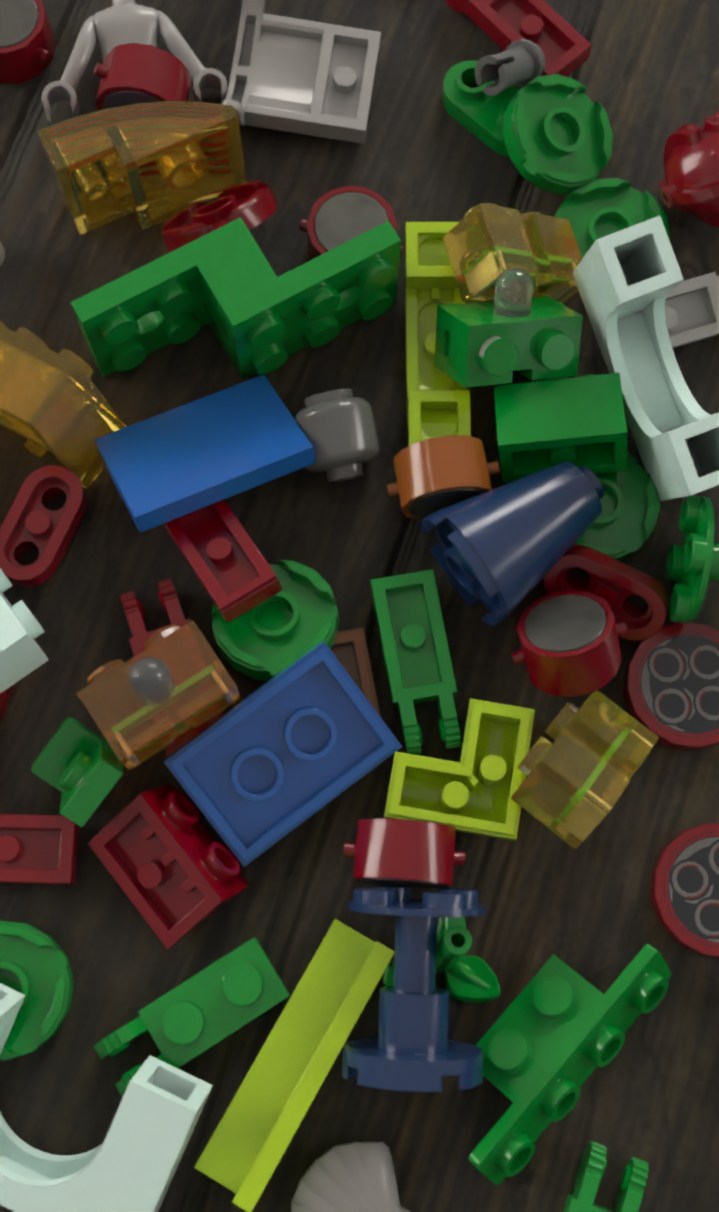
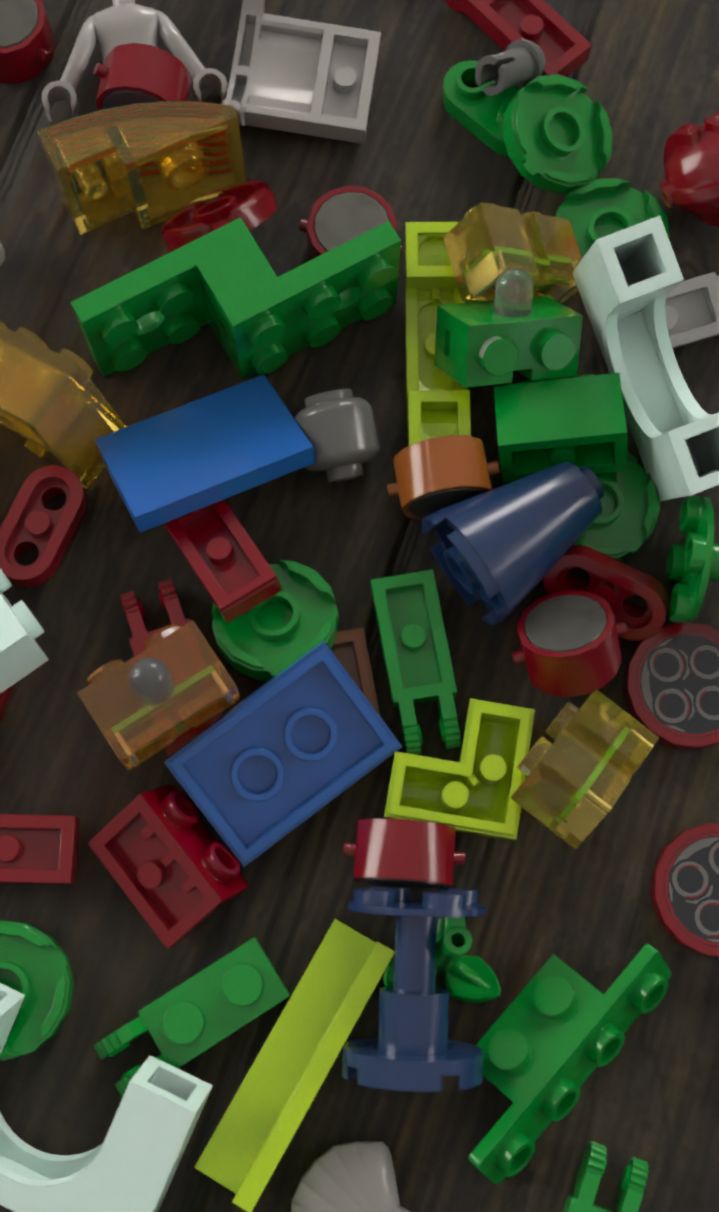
(79, 767): green bracket -> none

